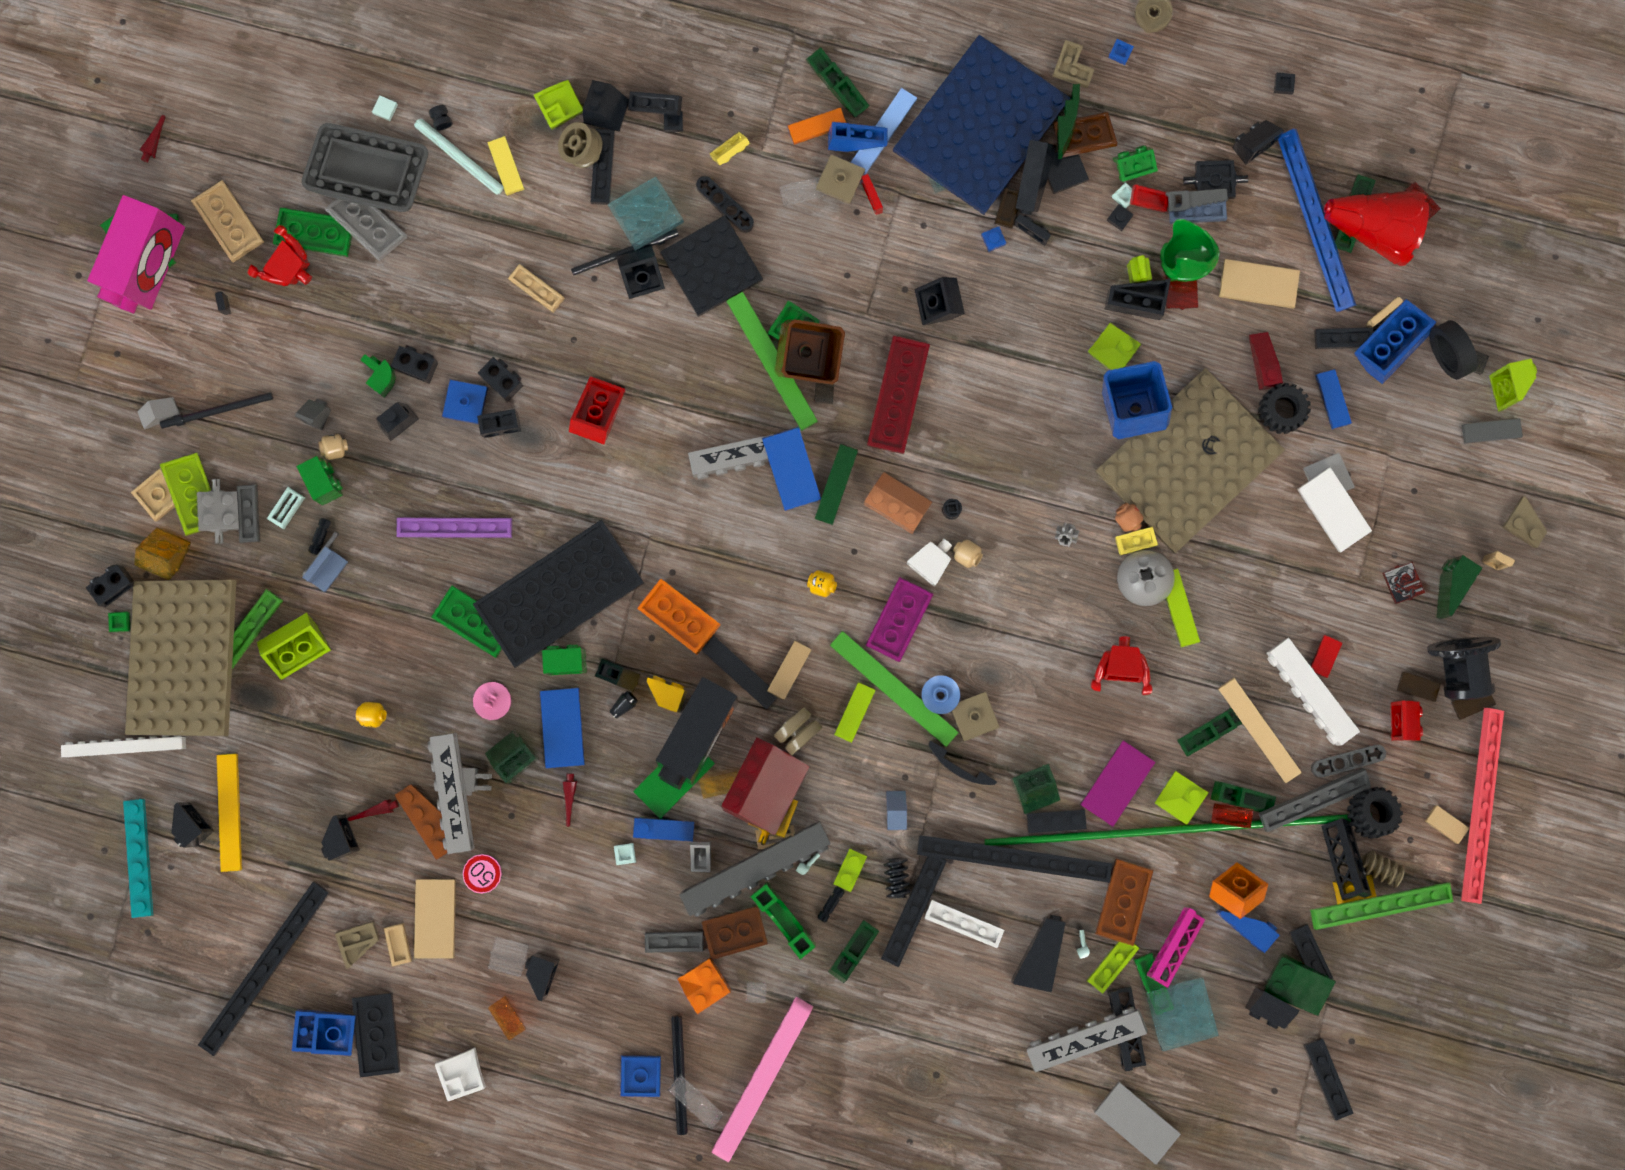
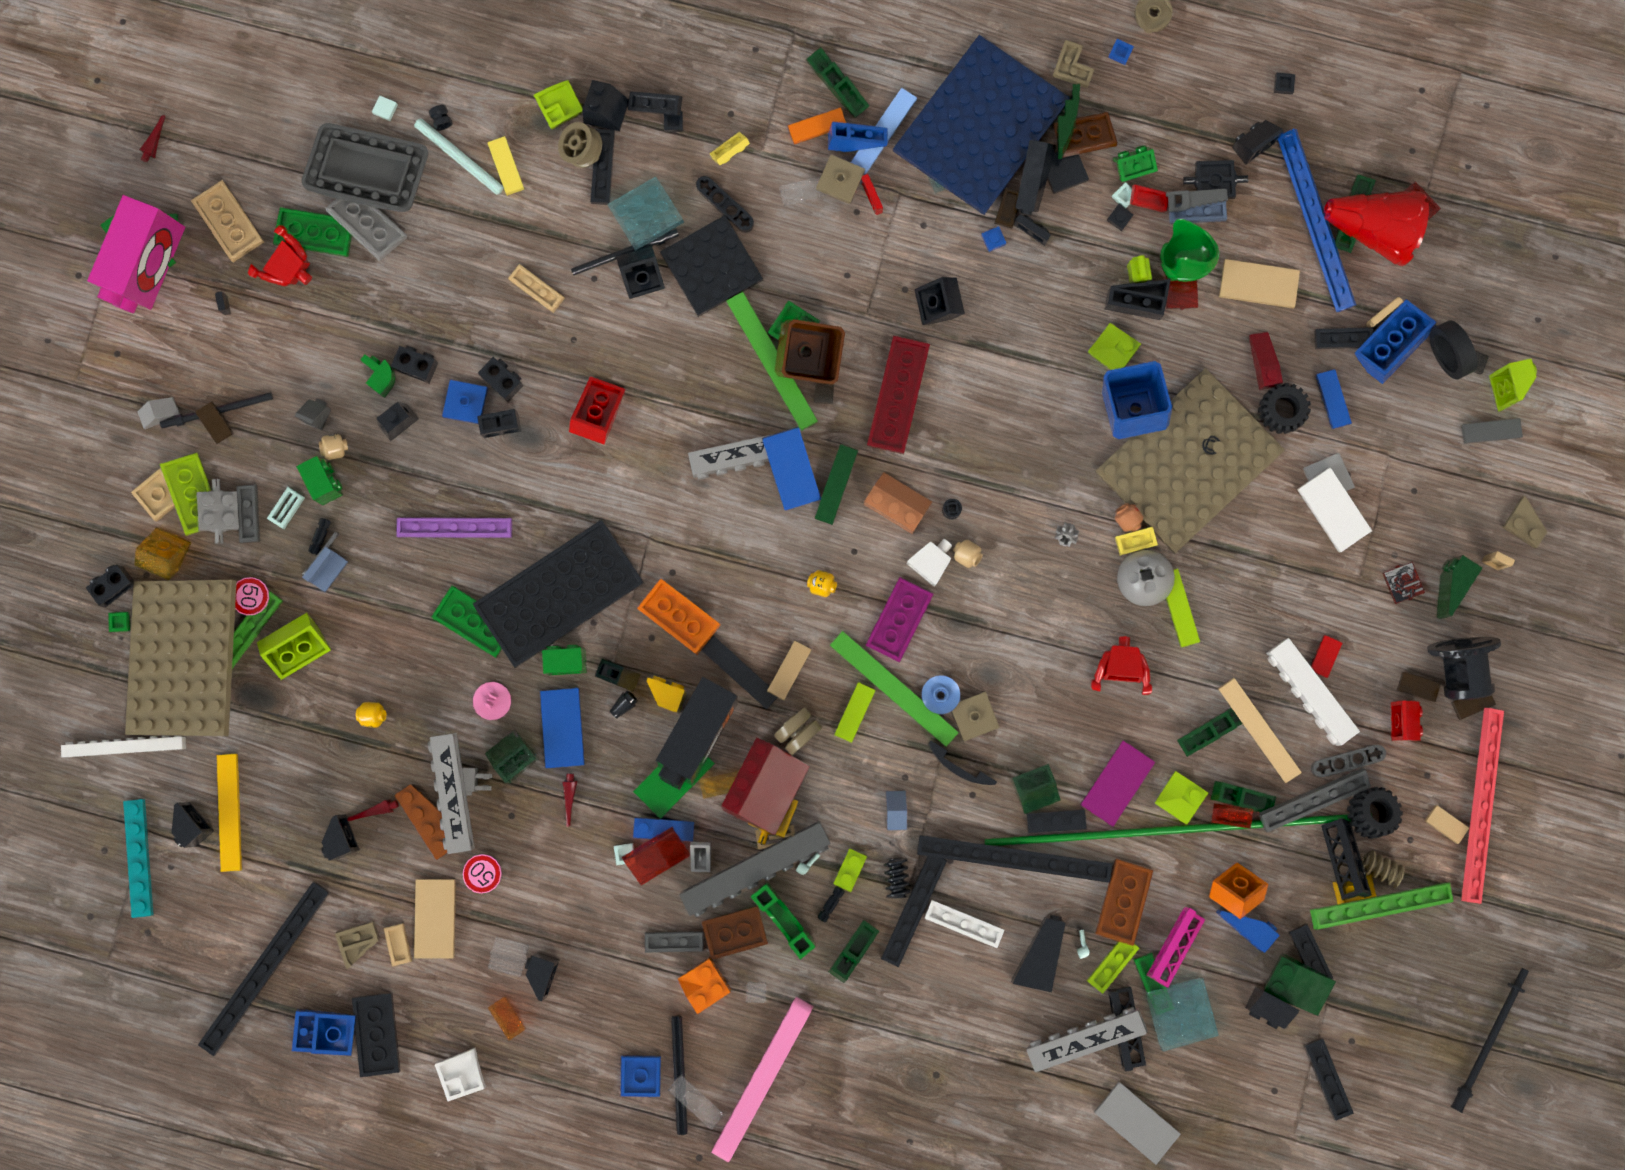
(214, 422): none -> dark brown tile
(251, 596): none -> piece
(656, 856): none -> clear red tile
(1465, 1091): none -> black bar

